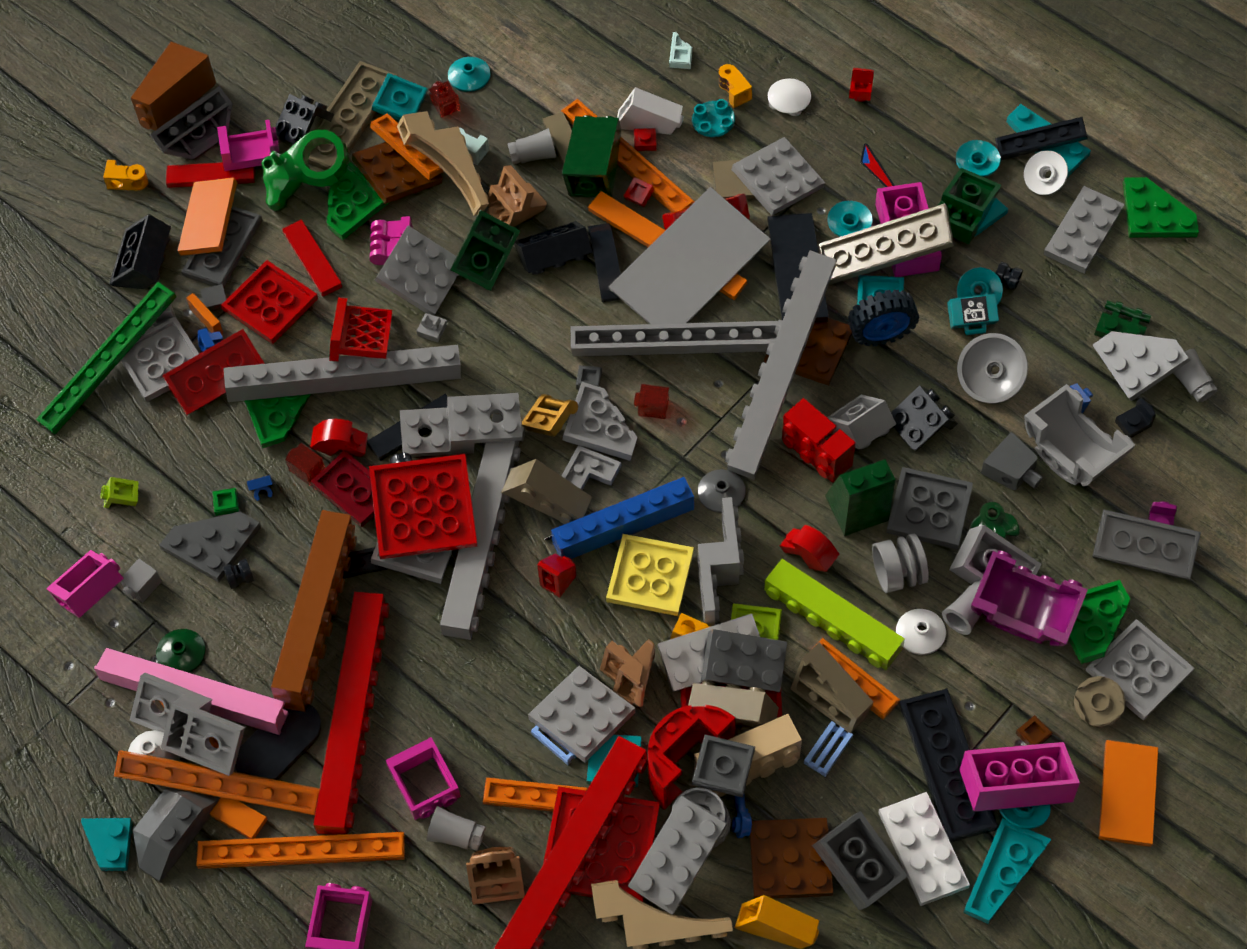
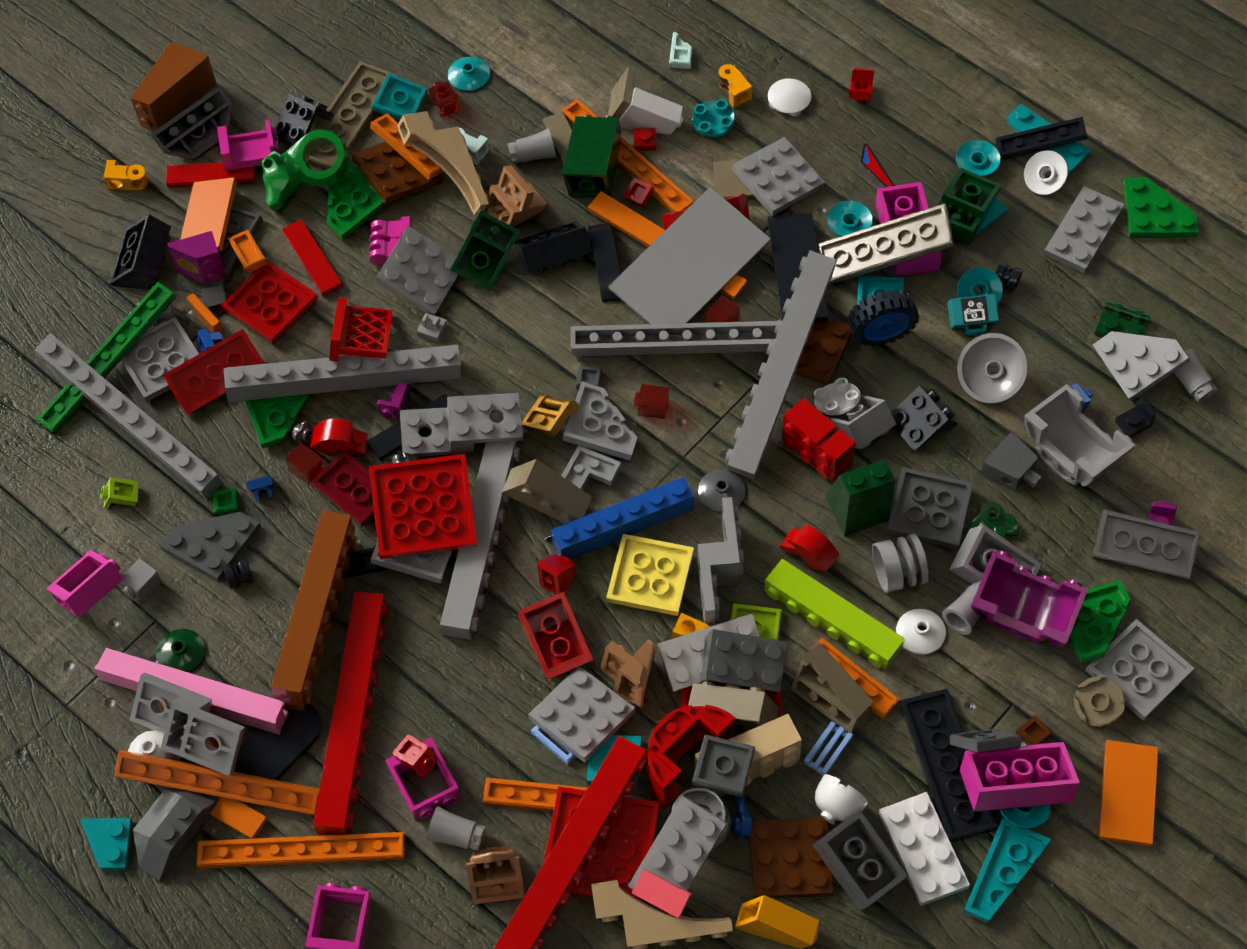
(129, 416): none -> light grey brick
(198, 258): none -> magenta slope
(247, 251): none -> orange tile
(303, 433): none -> dark grey plate
(398, 401): none -> magenta bracket
(415, 755): none -> red bracket
(554, 635): none -> red slope
(622, 93): none -> dark tan tile
(661, 893): none -> coral tile
(723, 311): none -> clear red brick
(837, 397): none -> white dish
(837, 800): none -> white cylinder
(985, 740): none -> dark grey tile

